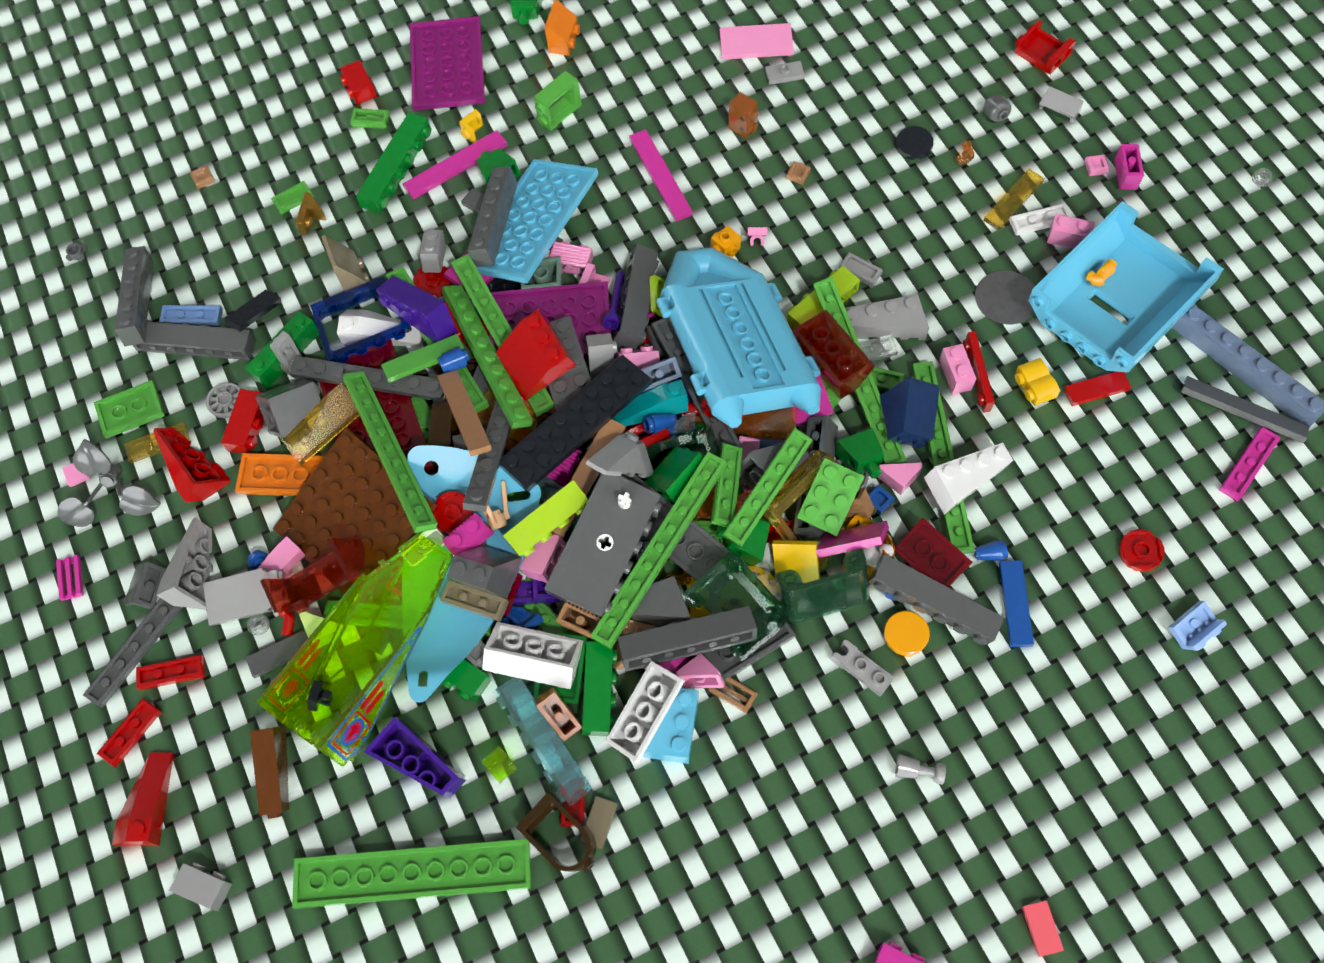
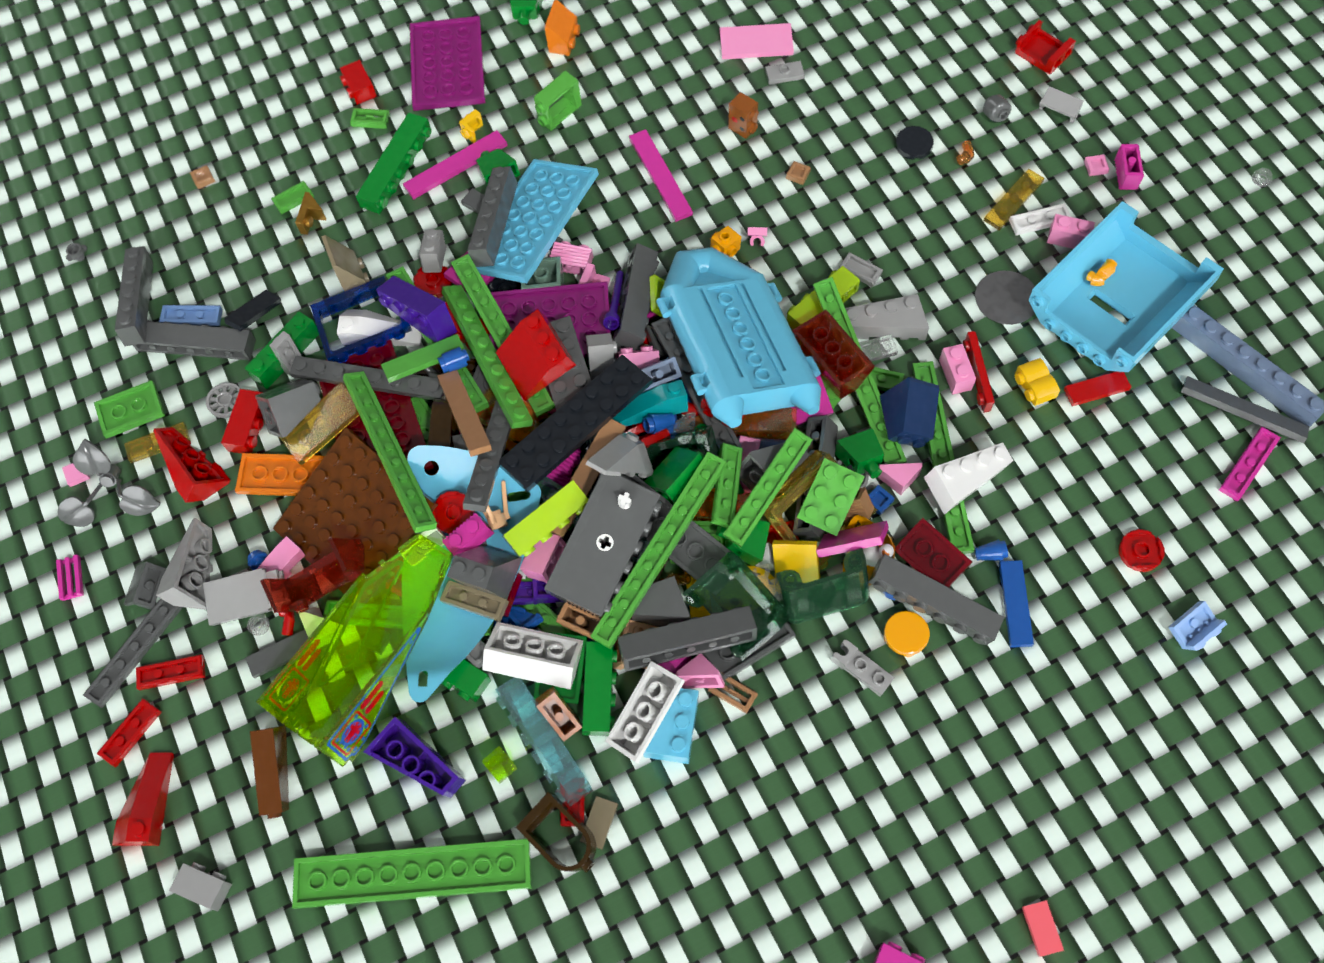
(318, 696): black tile -> none
(910, 768): light grey piece -> none

